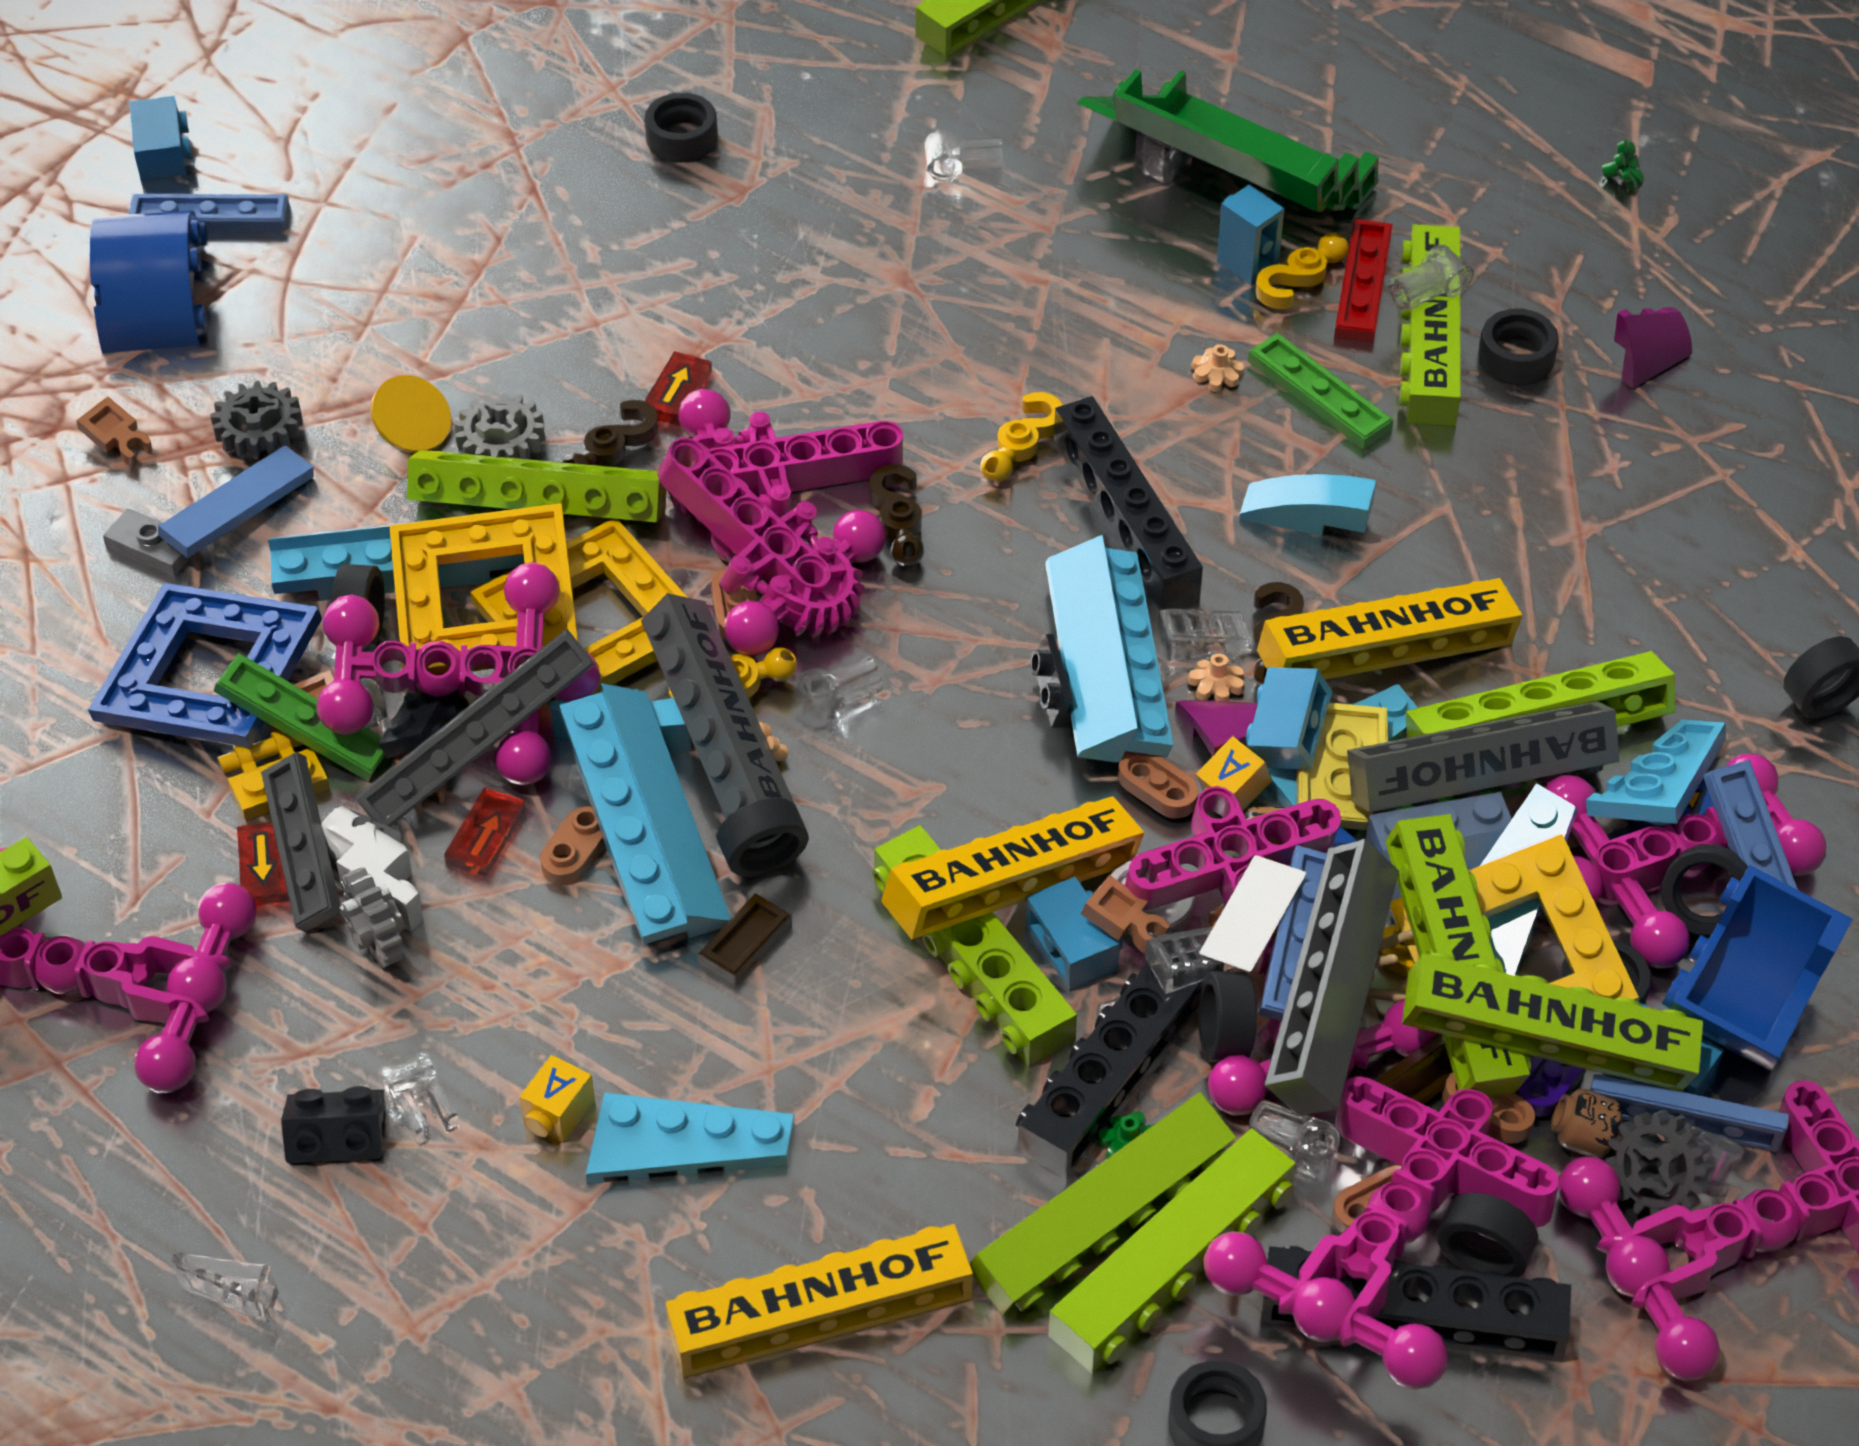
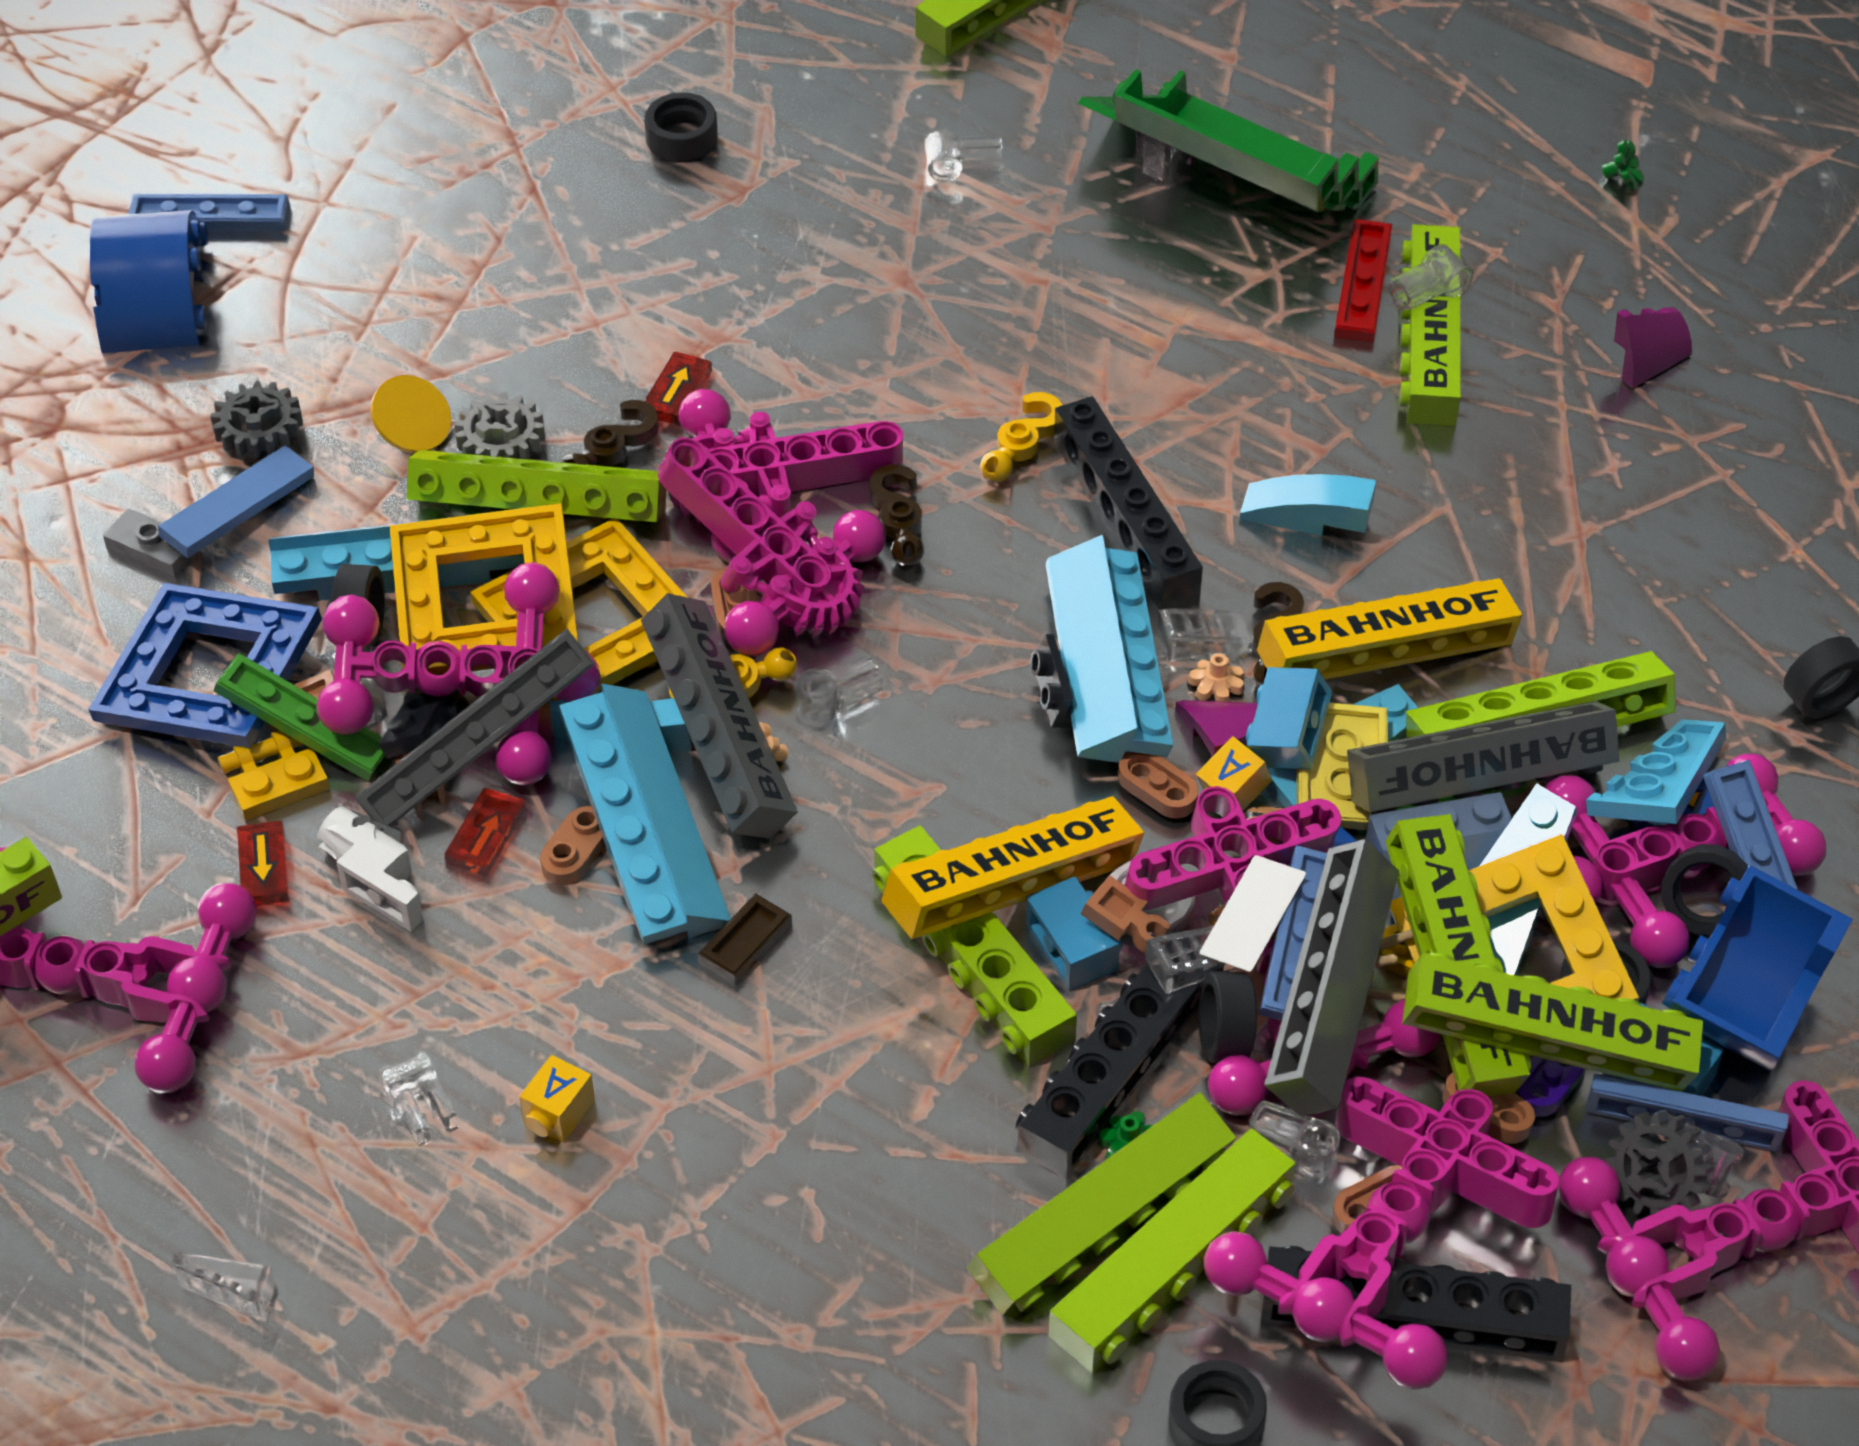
(113, 427): nougat plate -> none
(159, 137): dark azure brick -> none
(301, 842): dark grey tile -> none
(333, 1125): black bracket -> none
(372, 917): light grey gear -> none
(669, 1135): medium azure wing -> none
(762, 837): black tyre -> none
(818, 1299): yellow brick -> none
(1217, 366): light nougat plant -> none
(1249, 233): dark azure brick -> none
(1303, 269): yellow piece -> none
(1320, 390): bright green tile -> none
(1422, 1072): dark brown tile -> none
(1494, 1218): black tyre -> none
(1518, 367): black tyre -> none
(1587, 1122): medium nougat head -> none

